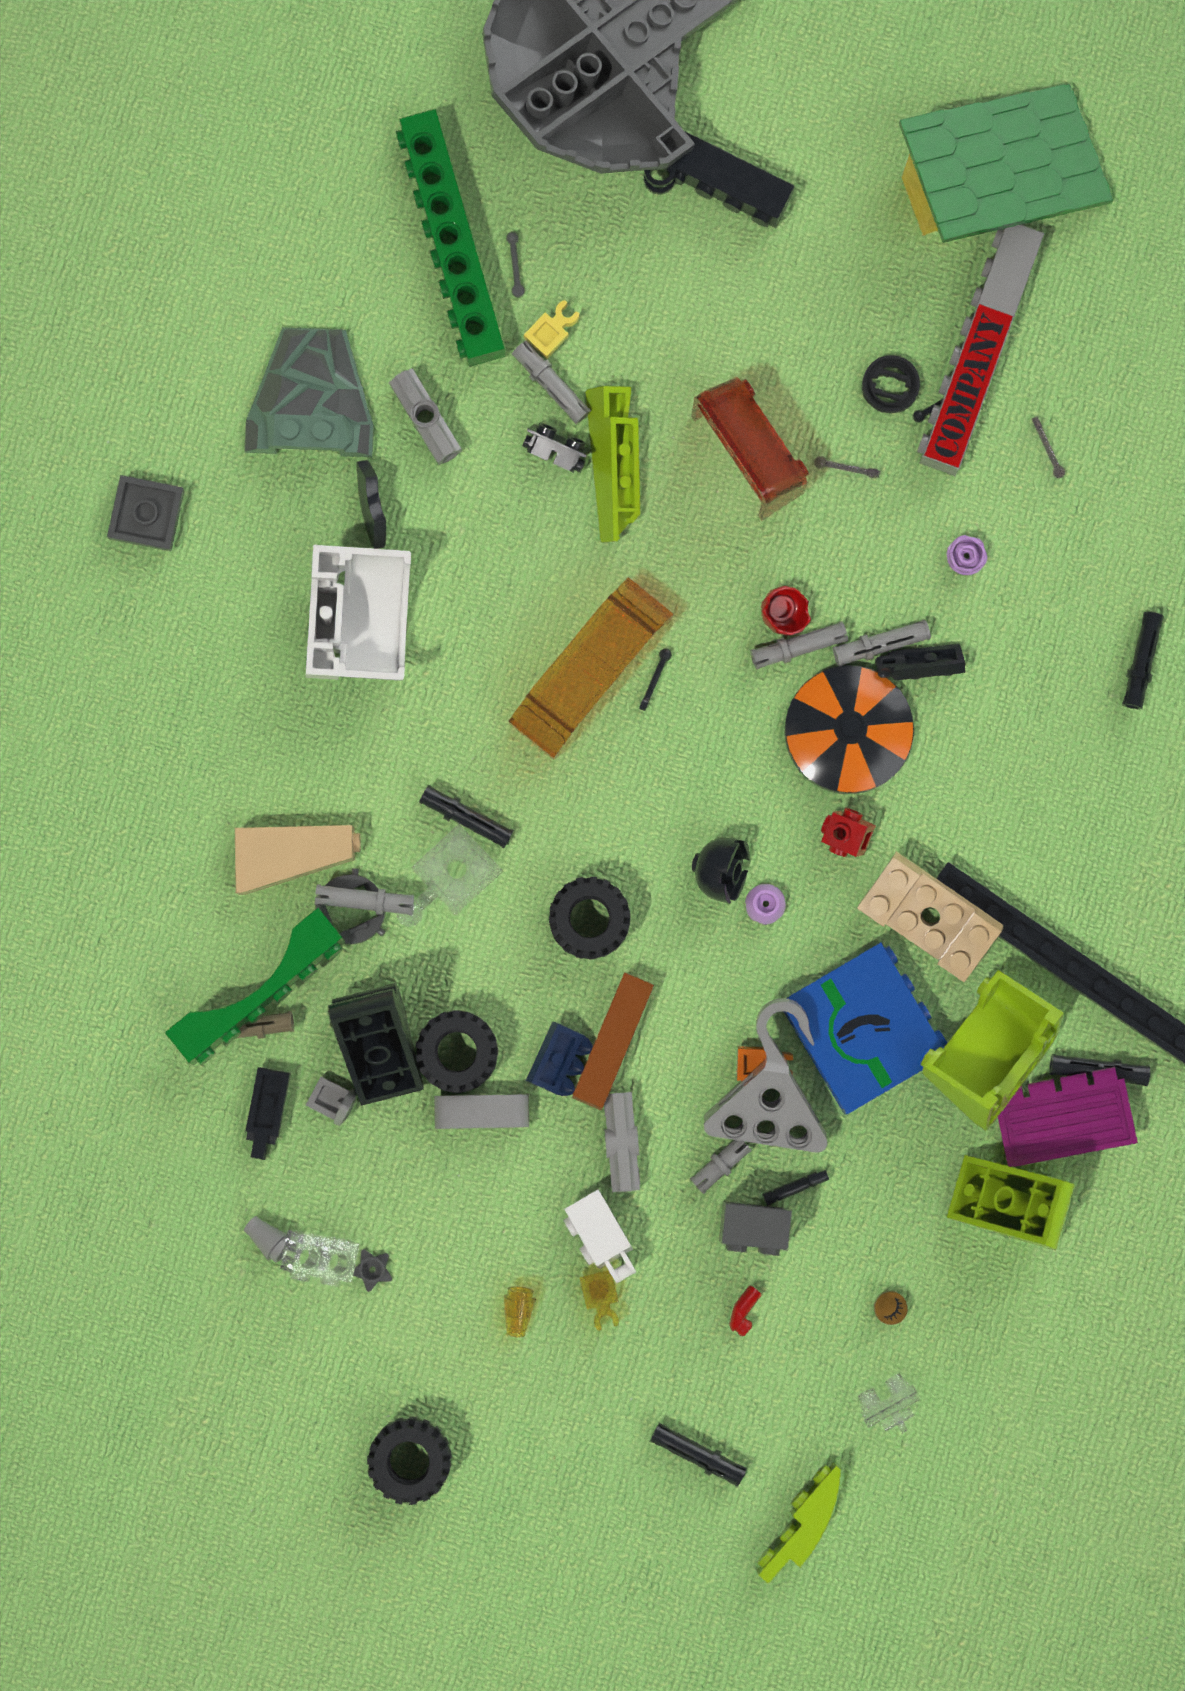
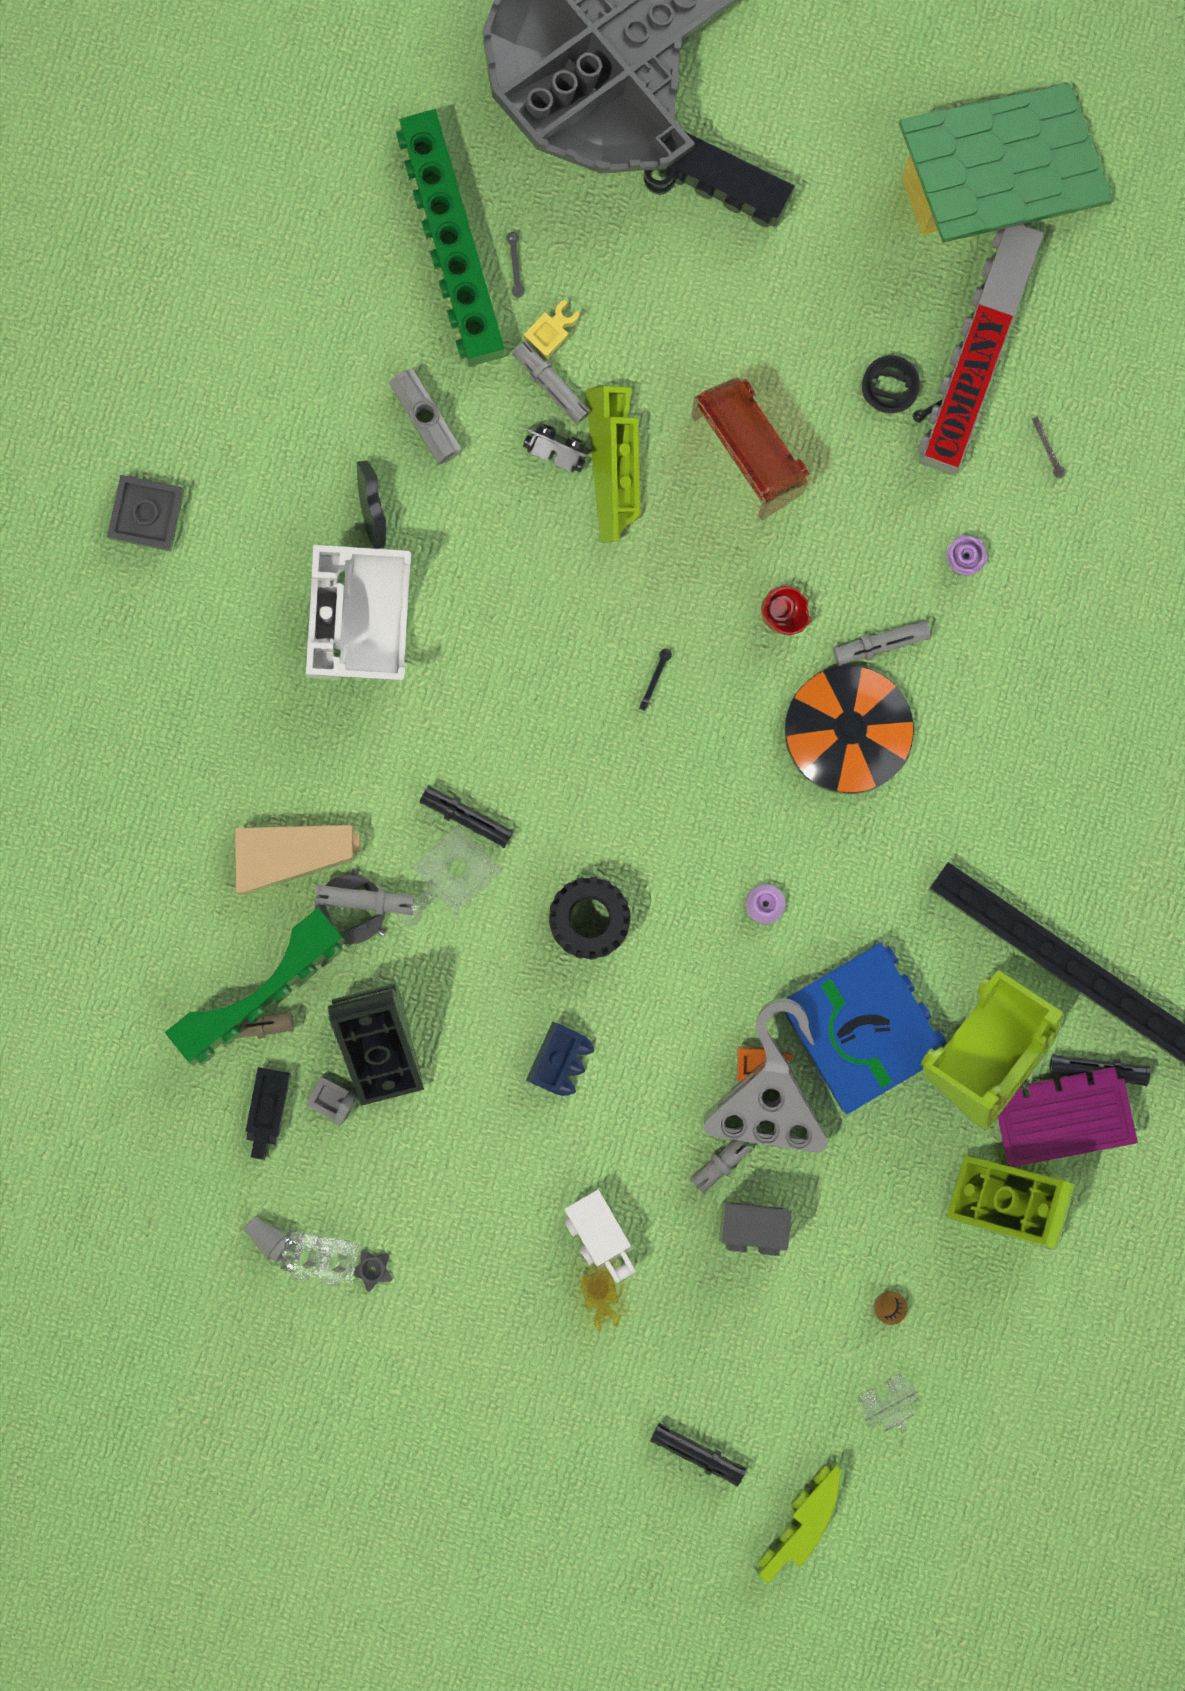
(310, 397): wedge -> none
(409, 1489): black tyre -> none
(430, 1039): black tyre -> none
(481, 1111): light grey beam -> none
(518, 1310): clear yellow cone -> none
(589, 667): clear orange windscreen -> none
(612, 1041): dark orange slope -> none
(622, 1142): light grey piece -> none
(720, 868): black cylinder -> none
(741, 1309): red arm -> none
(786, 649): light grey pin -> none
(795, 1187): black wheel -> none
(821, 462): hinge -> none
(847, 833): red brick -> none
(921, 662): black hinge -> none
(959, 935): tan piece -> none
(1140, 674): black pin -> none

